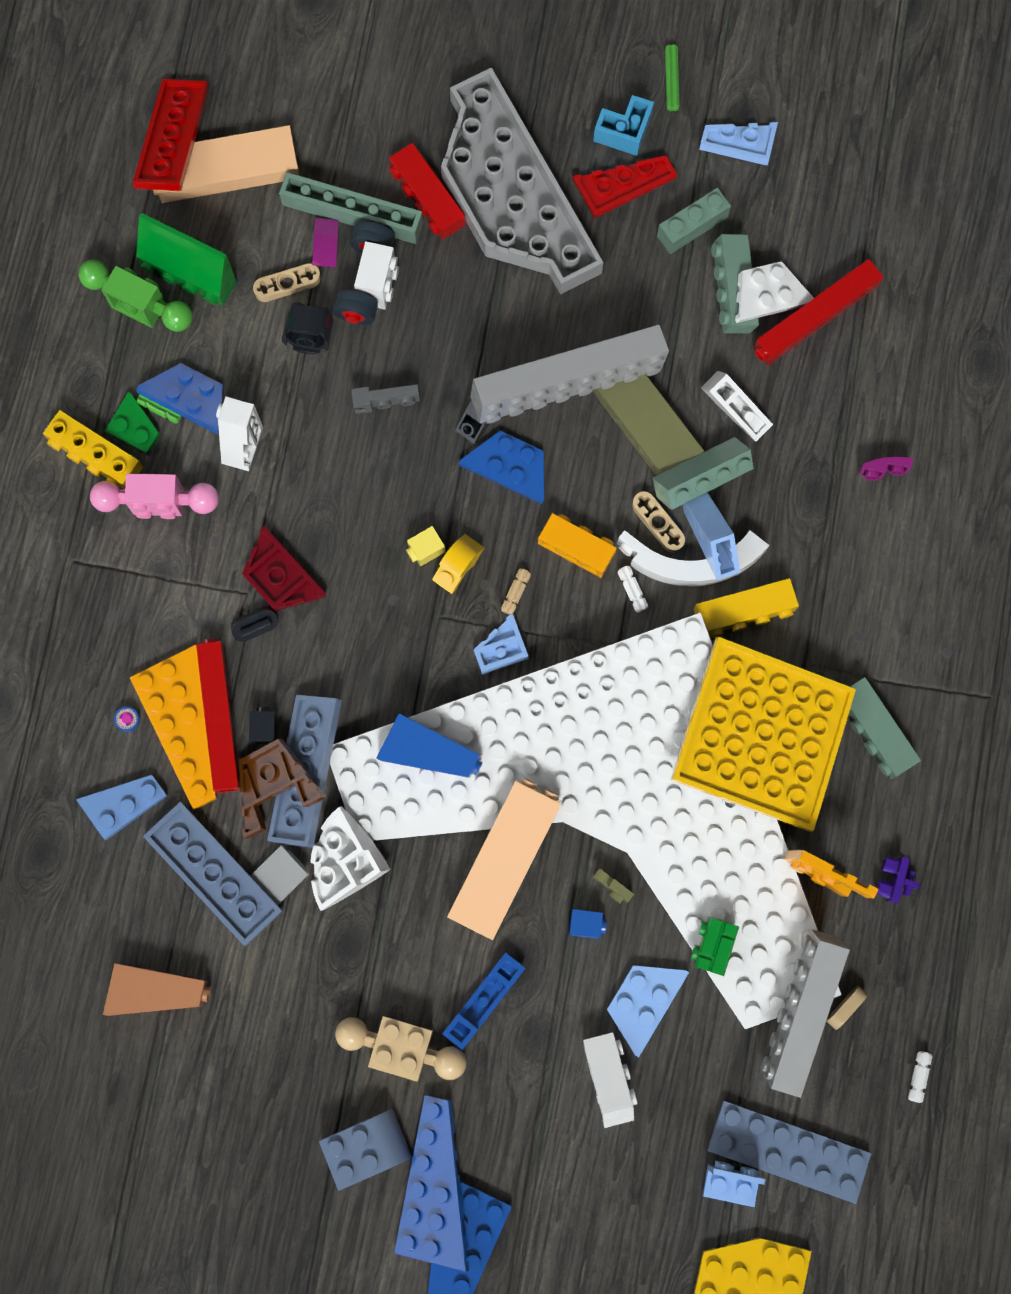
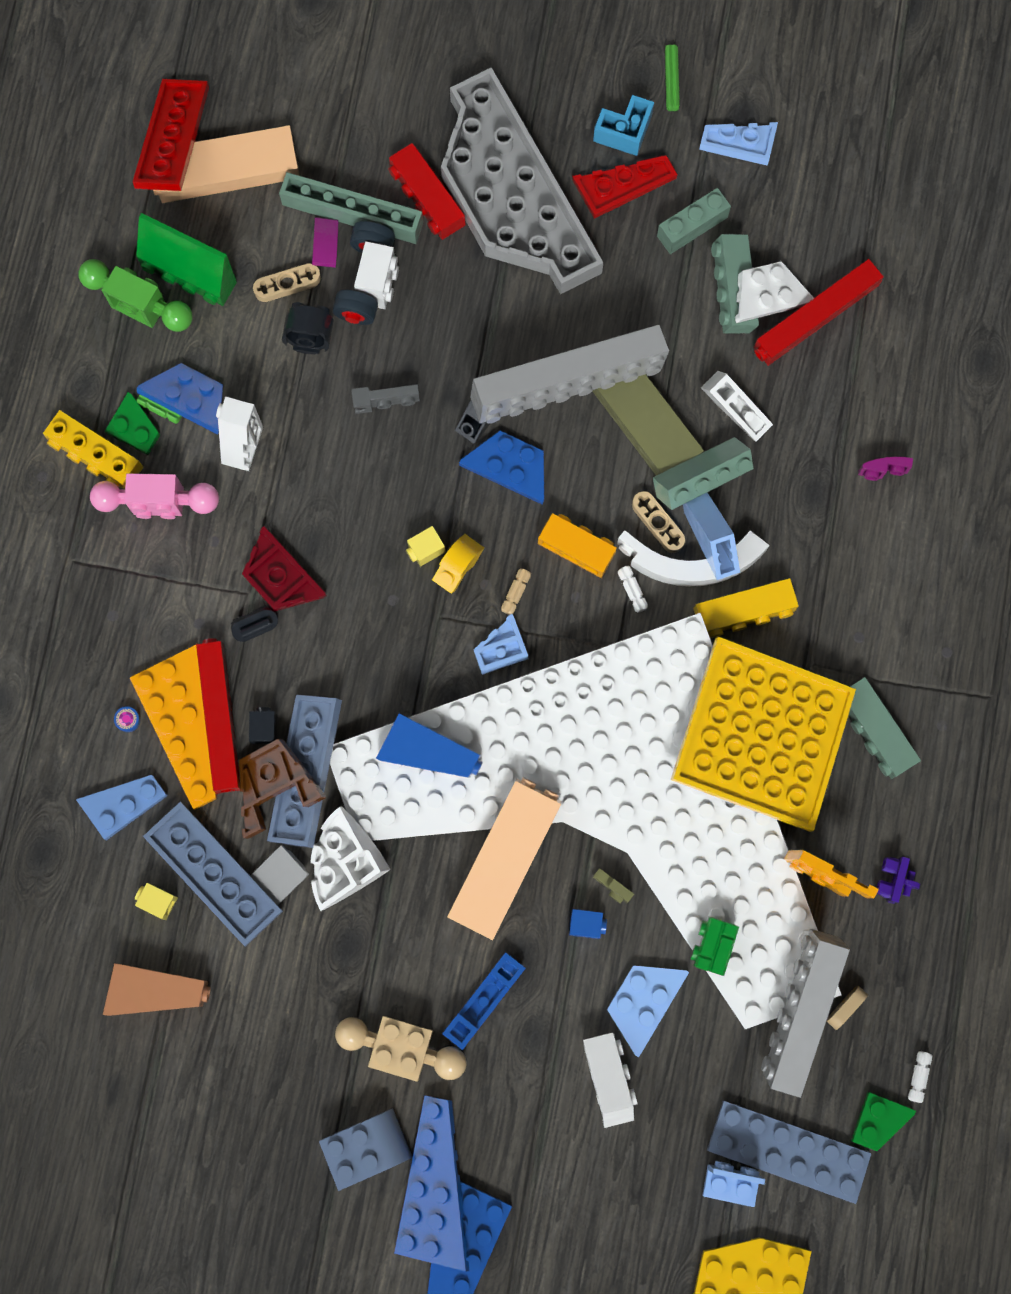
(155, 900): none -> light yellow brick
(879, 1121): none -> green wing

